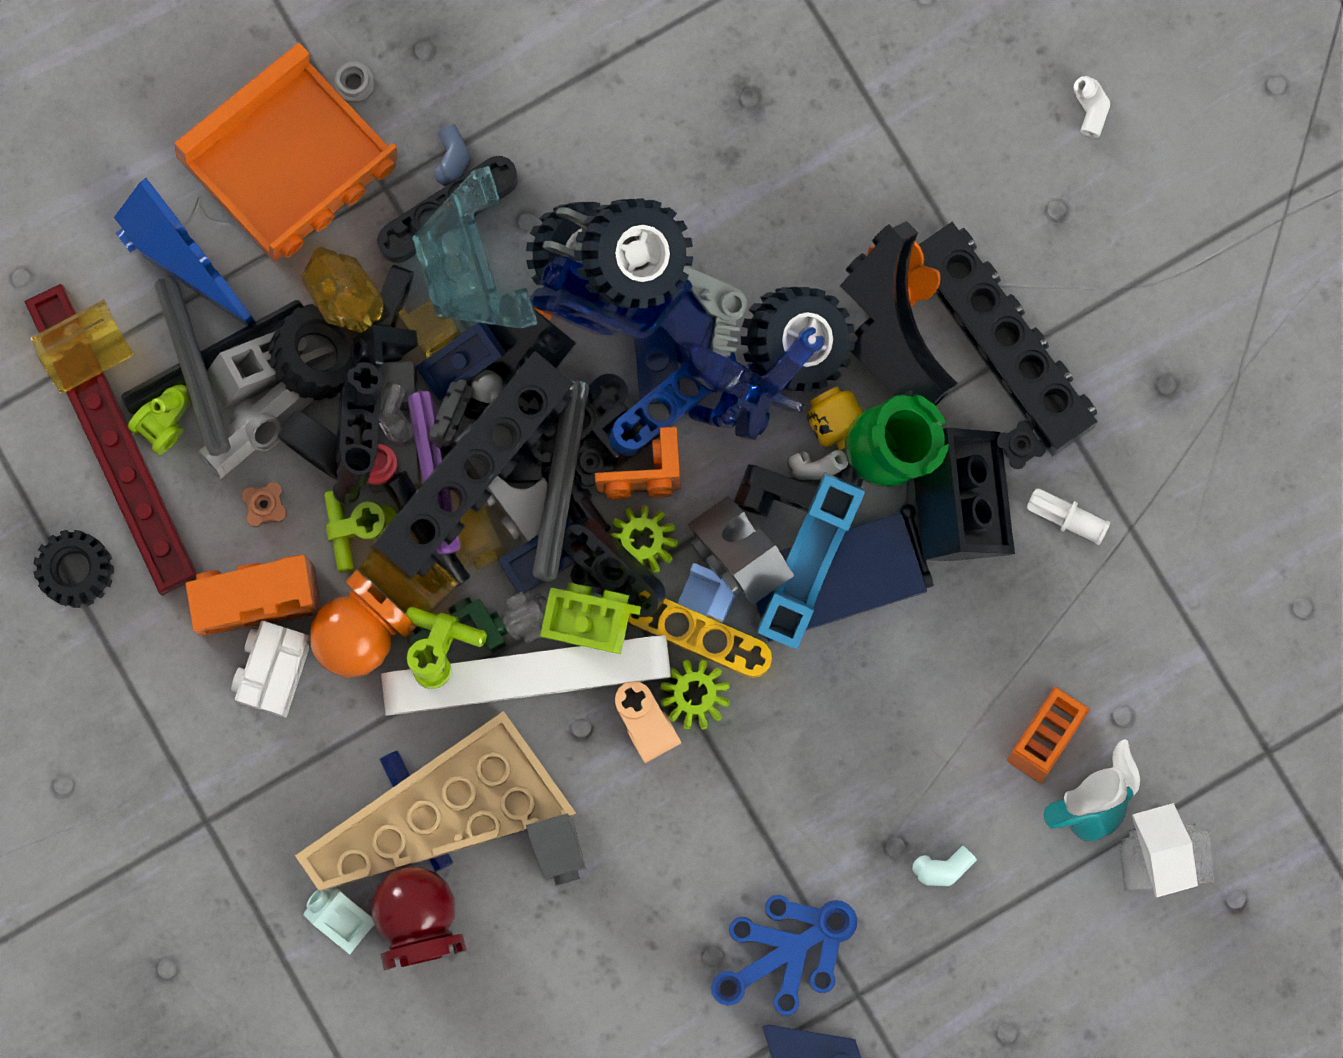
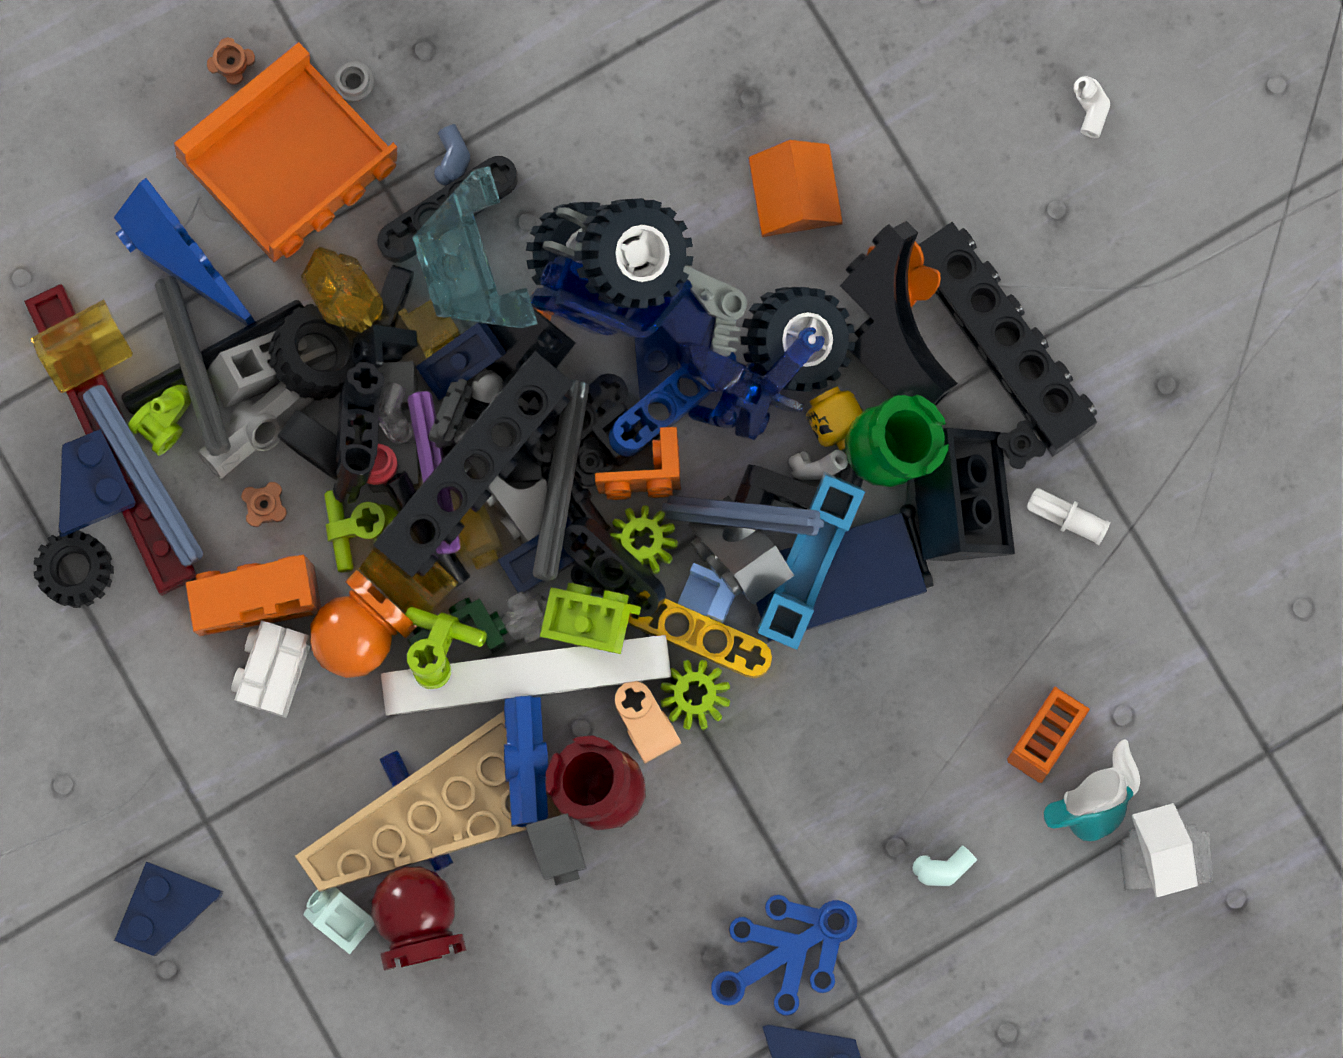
(90, 484): none -> dark blue wing
(143, 475): none -> sand blue axle
(162, 908): none -> dark blue wing
(229, 49): none -> nougat plate
(525, 760): none -> blue piece
(596, 783): none -> dark red tile
(743, 515): none -> sand blue axle
(795, 188): none -> orange slope

